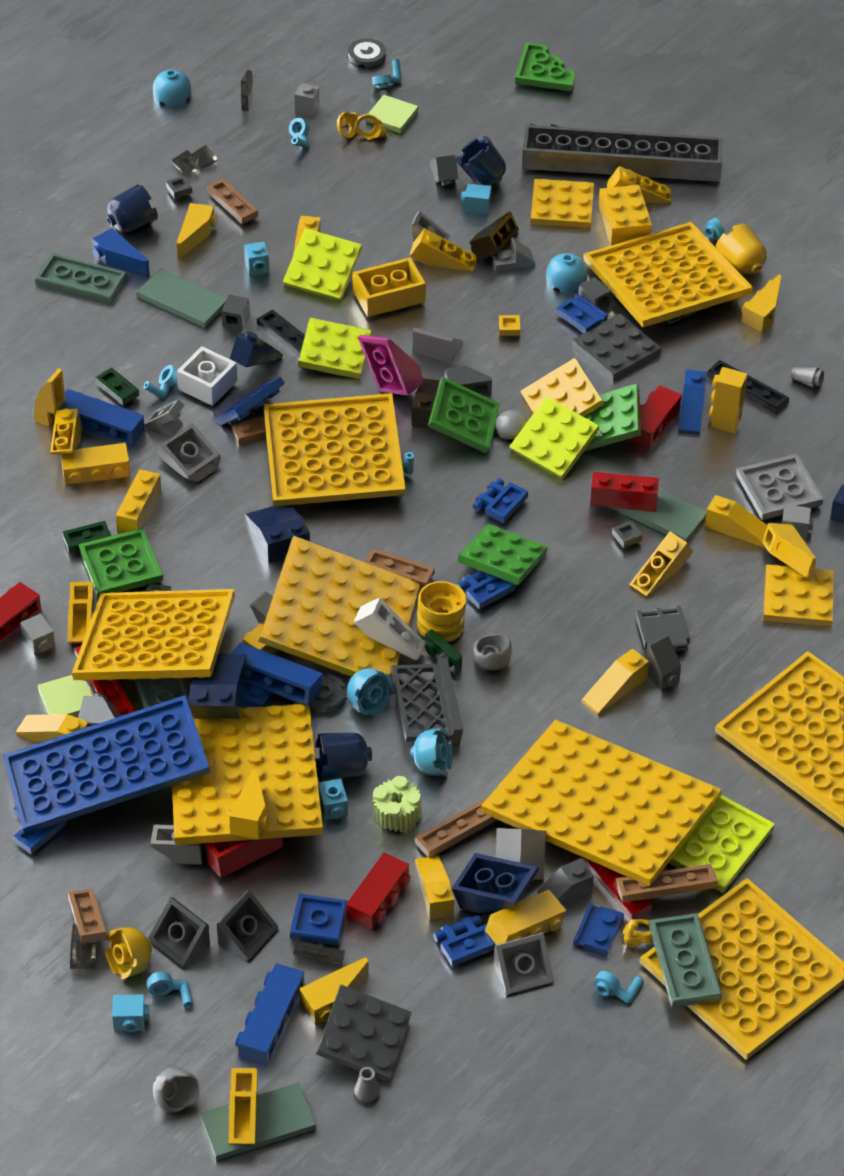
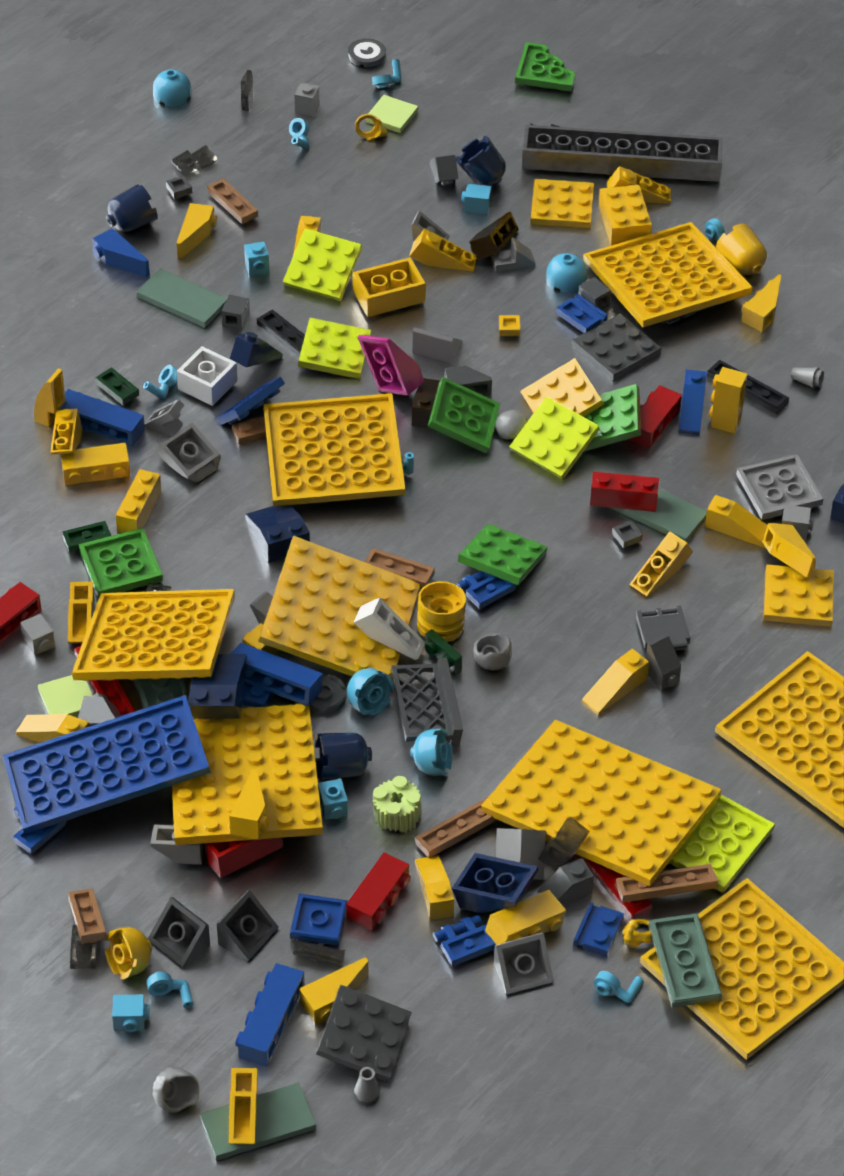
(81, 278): sand green tile -> none
(349, 118): yellow piece -> none
(506, 500): blue plate -> none
(564, 845): none -> clear smoke slope

